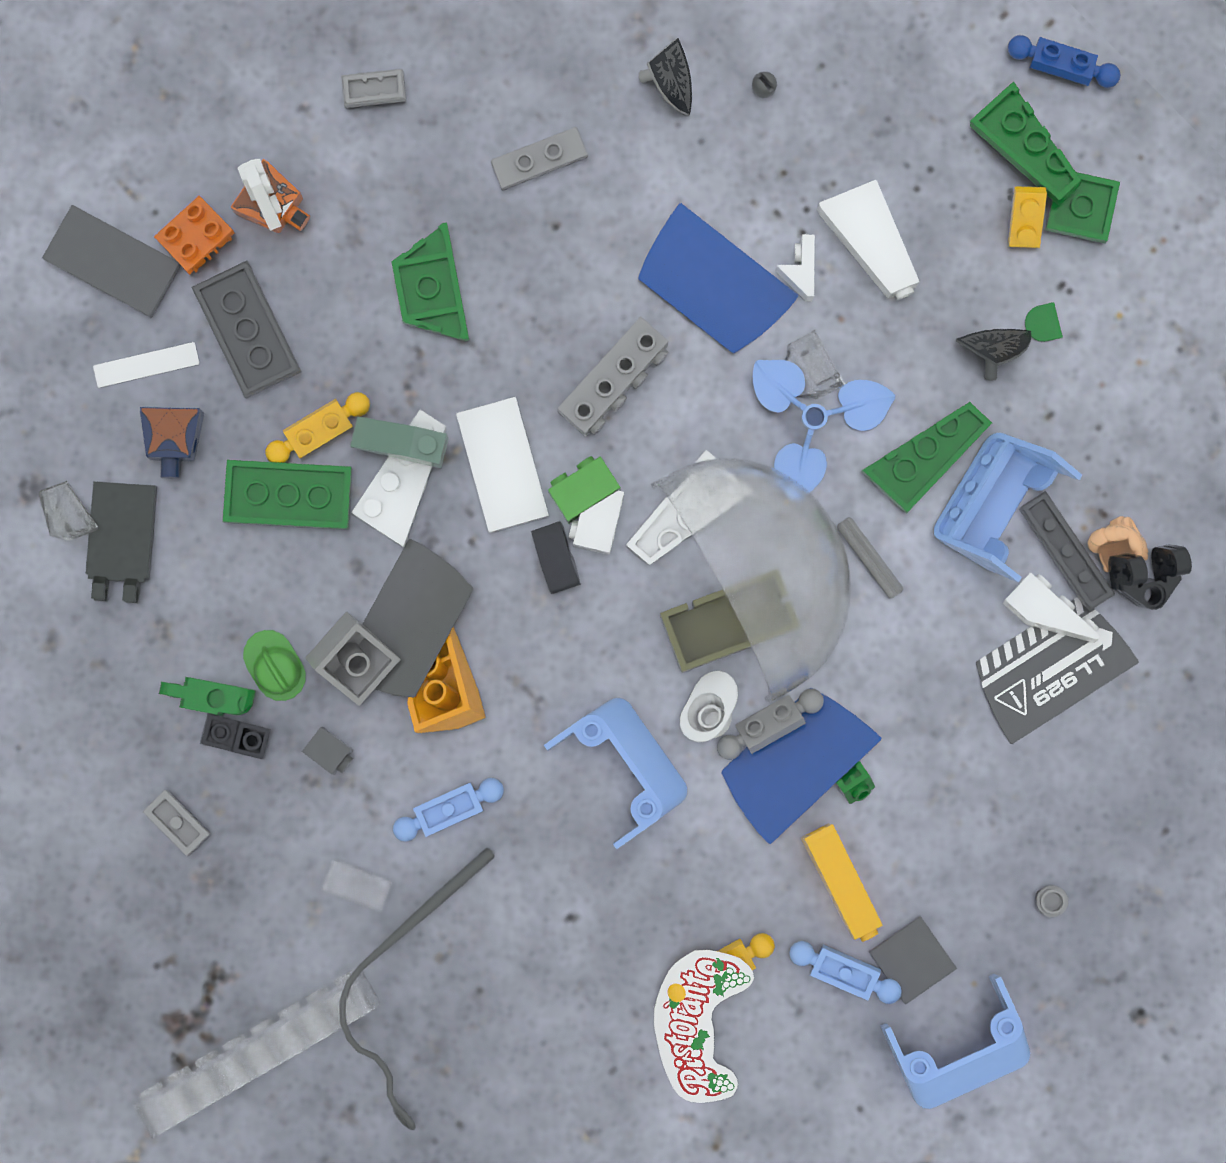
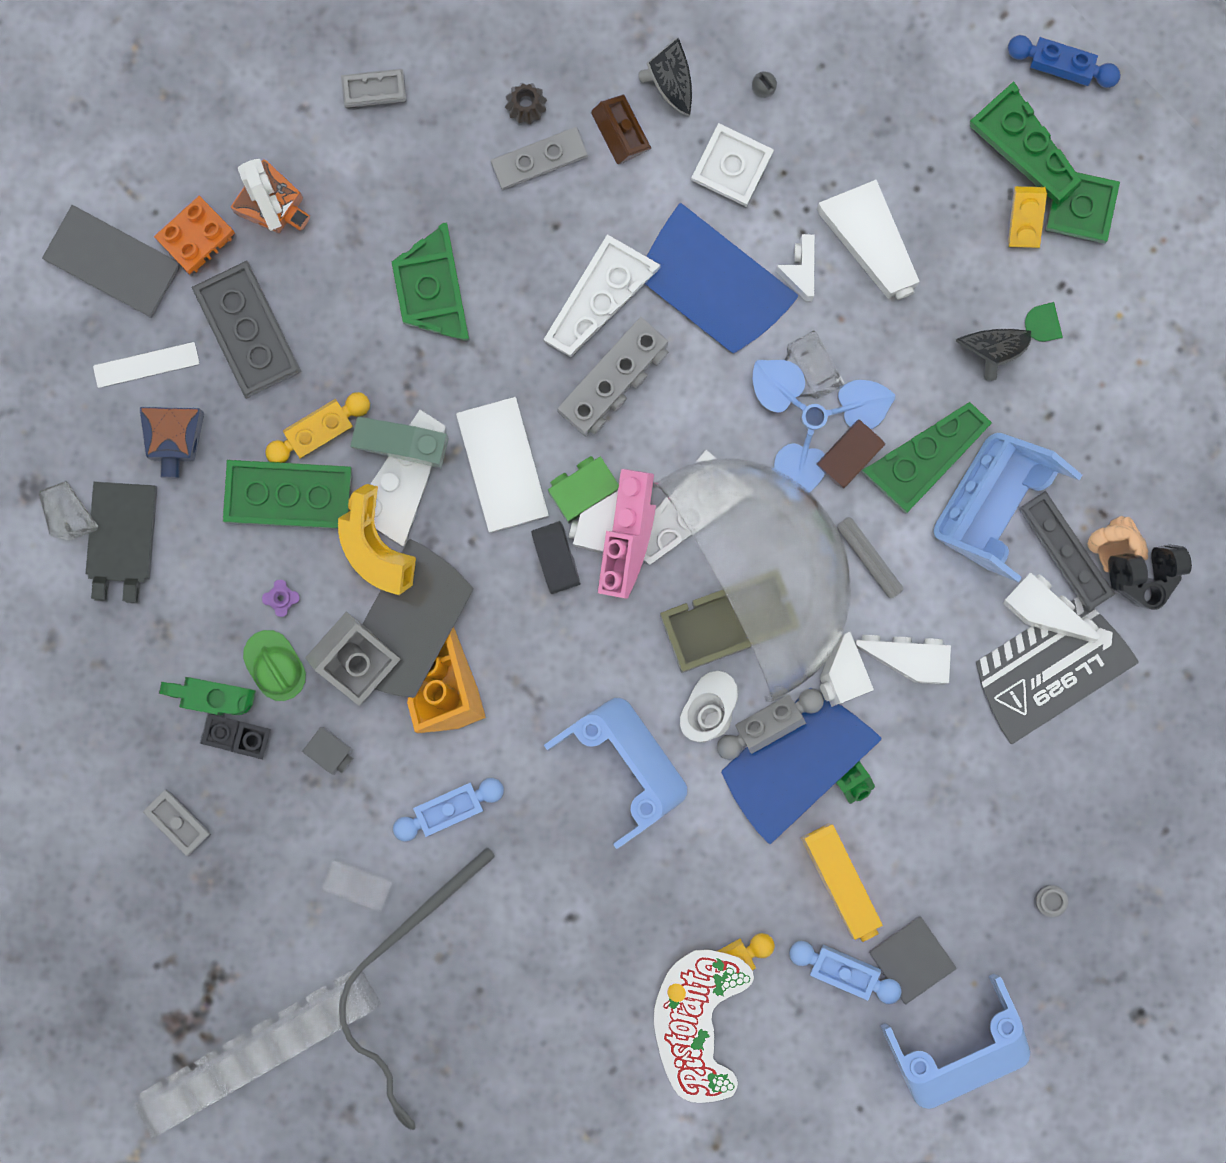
(281, 607): none -> medium lavender plate
(365, 549): none -> yellow arch
(528, 113): none -> dark brown piece
(603, 289): none -> white wing
(620, 129): none -> reddish brown slope
(630, 536): none -> bright pink slope
(732, 164): none -> white plate
(844, 673): none -> white slope
(850, 454): none -> reddish brown slope
(914, 661): none -> white slope

